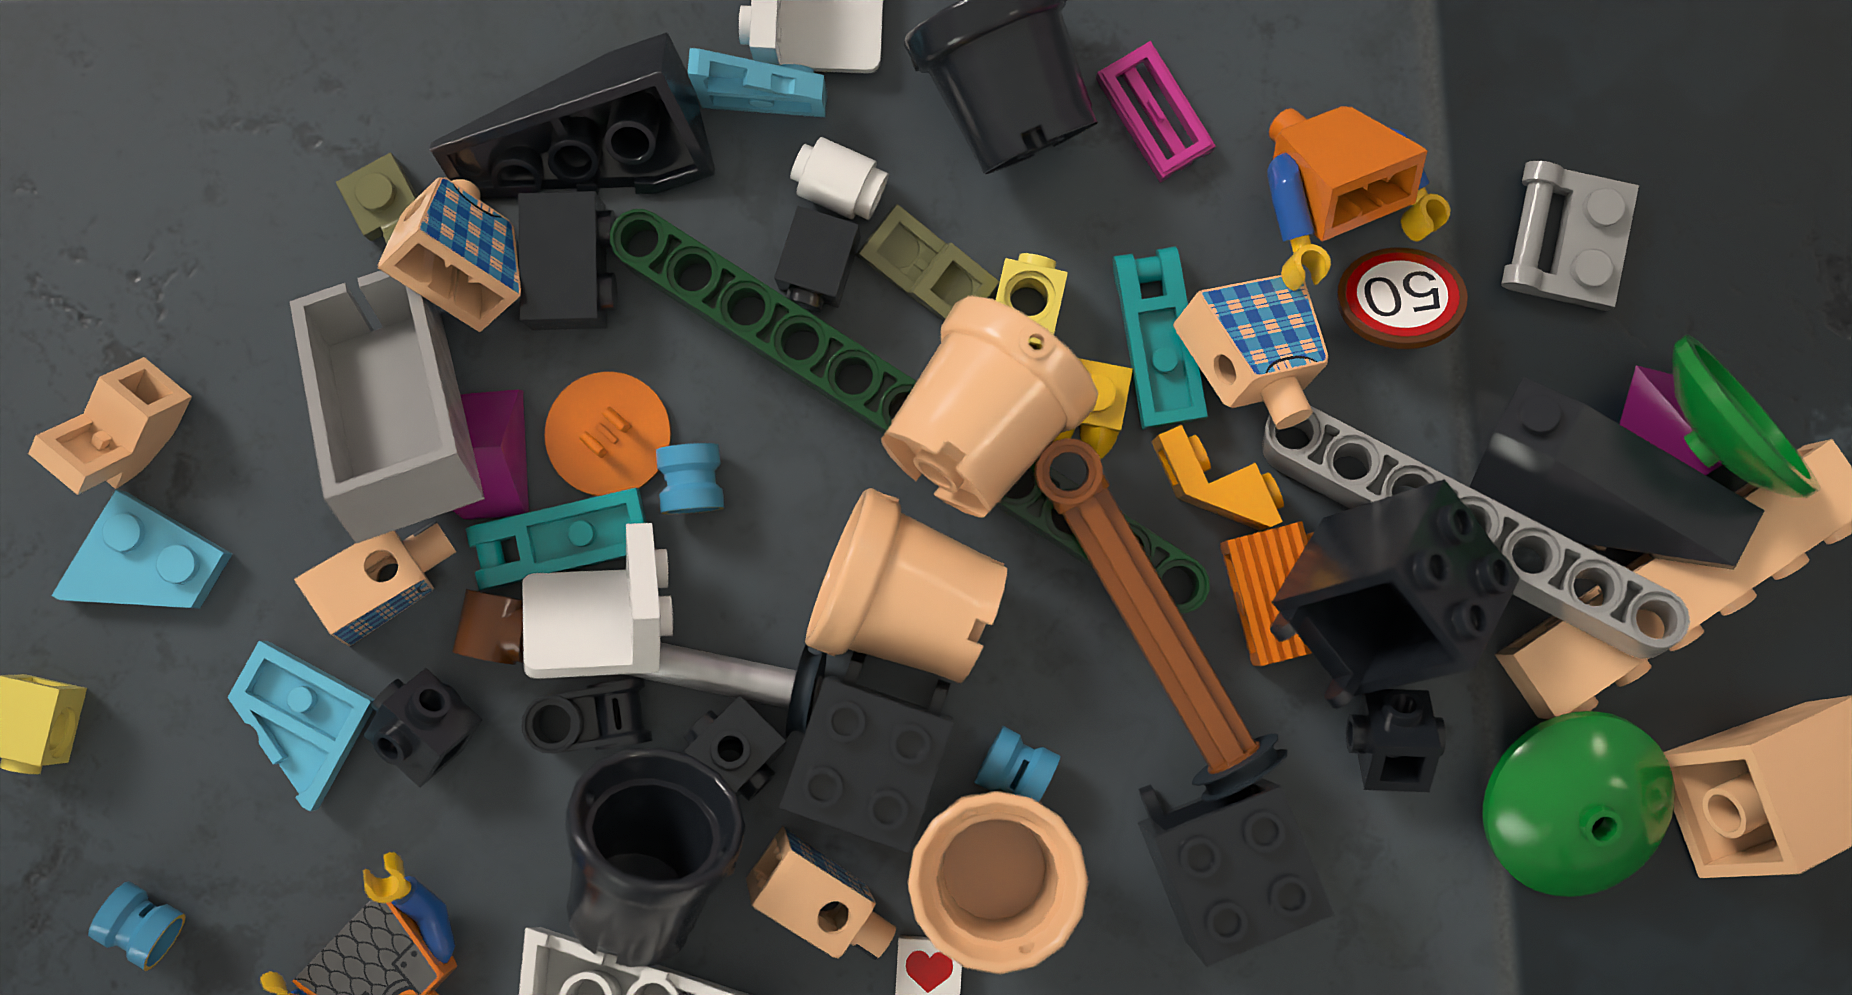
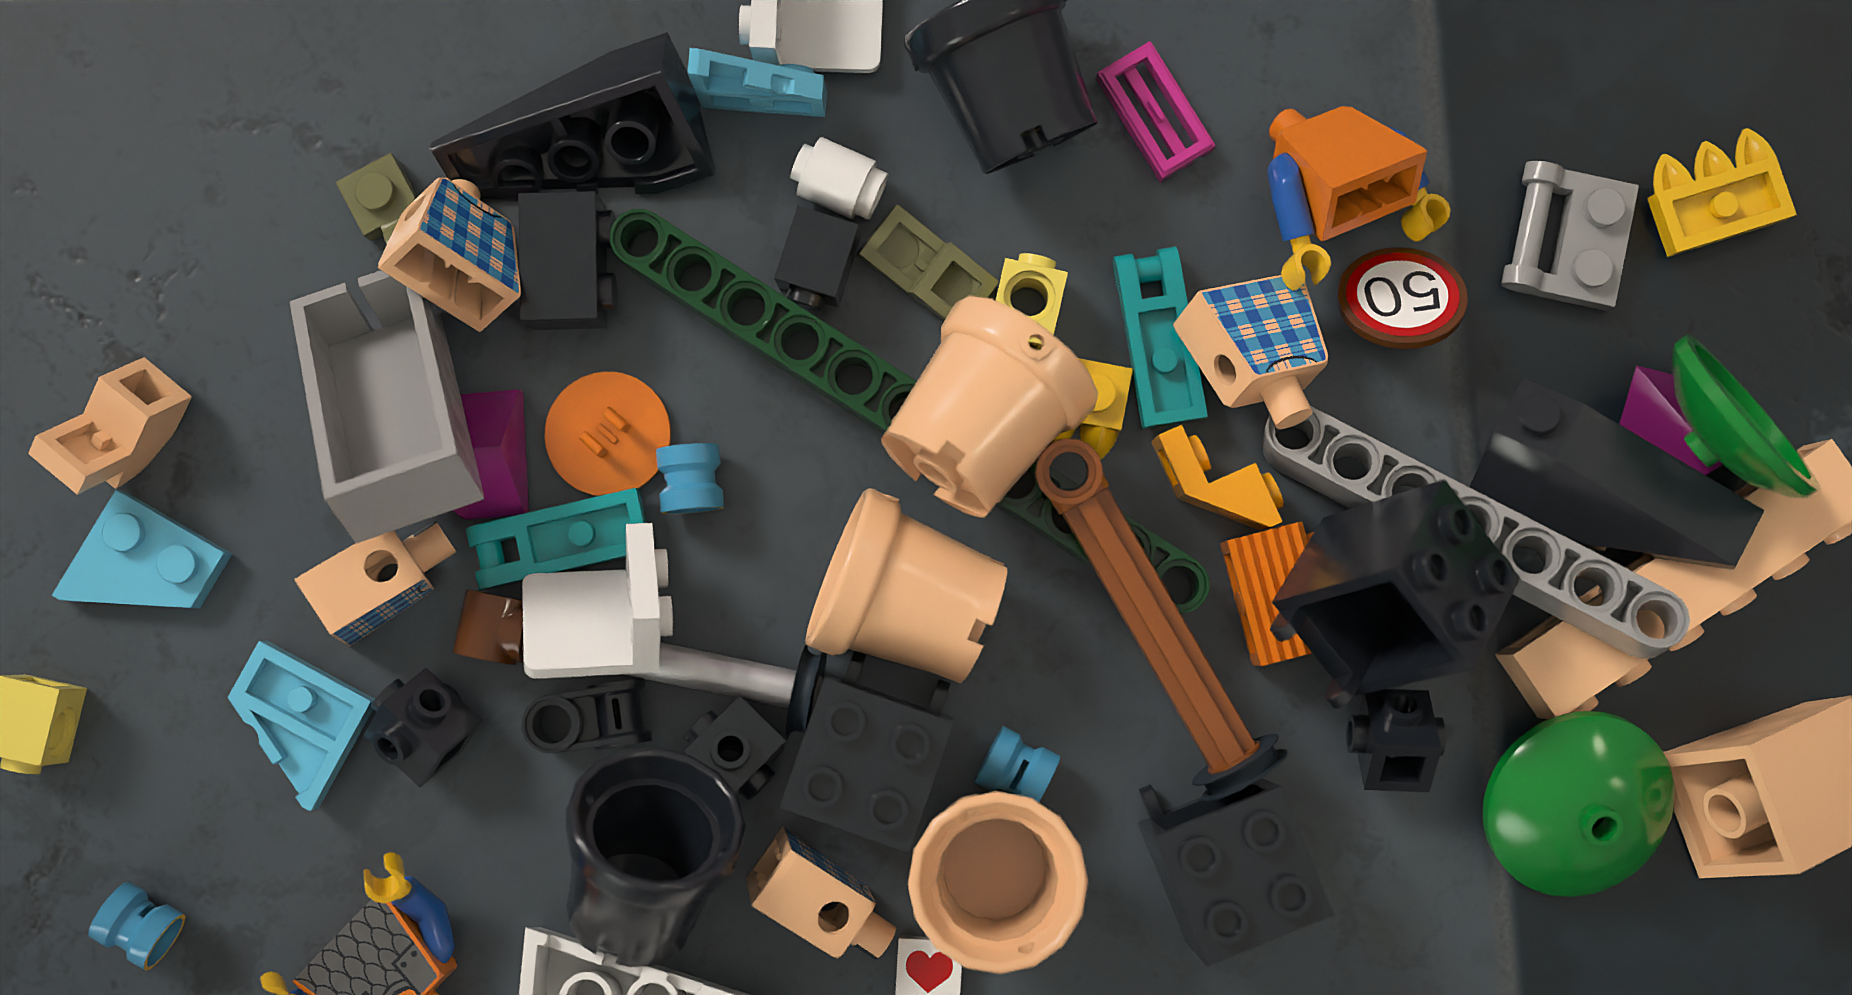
(1721, 198): none -> yellow plate

